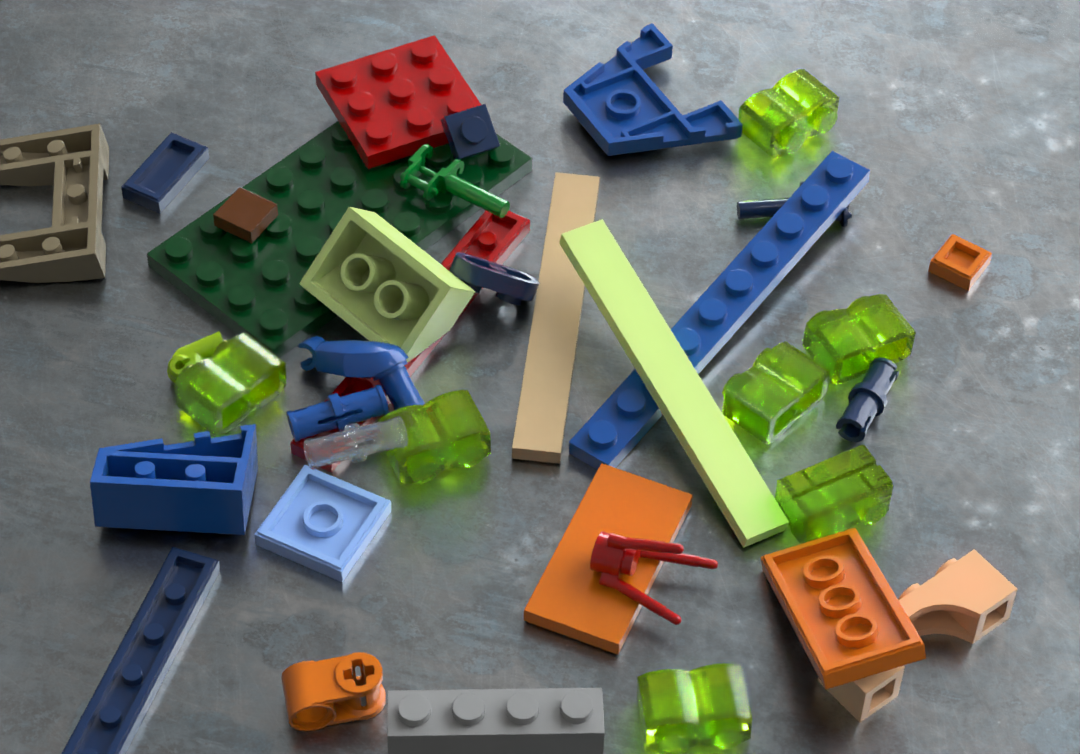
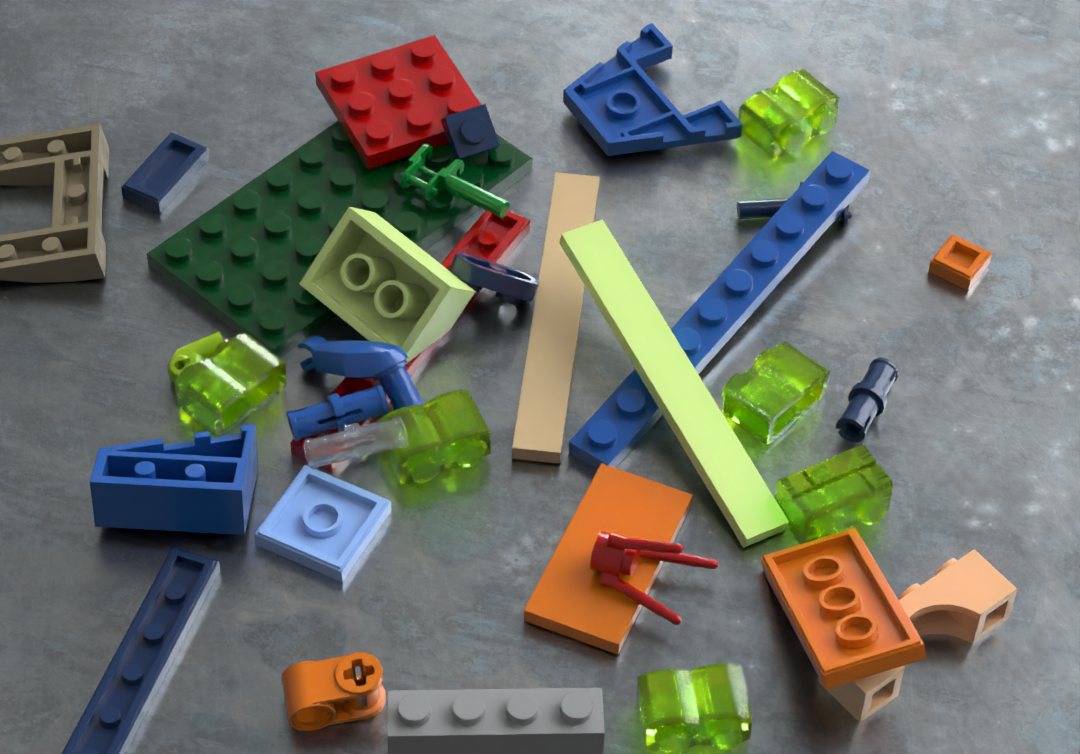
(245, 214): reddish brown tile -> none
(854, 336): clear neon green brick -> none

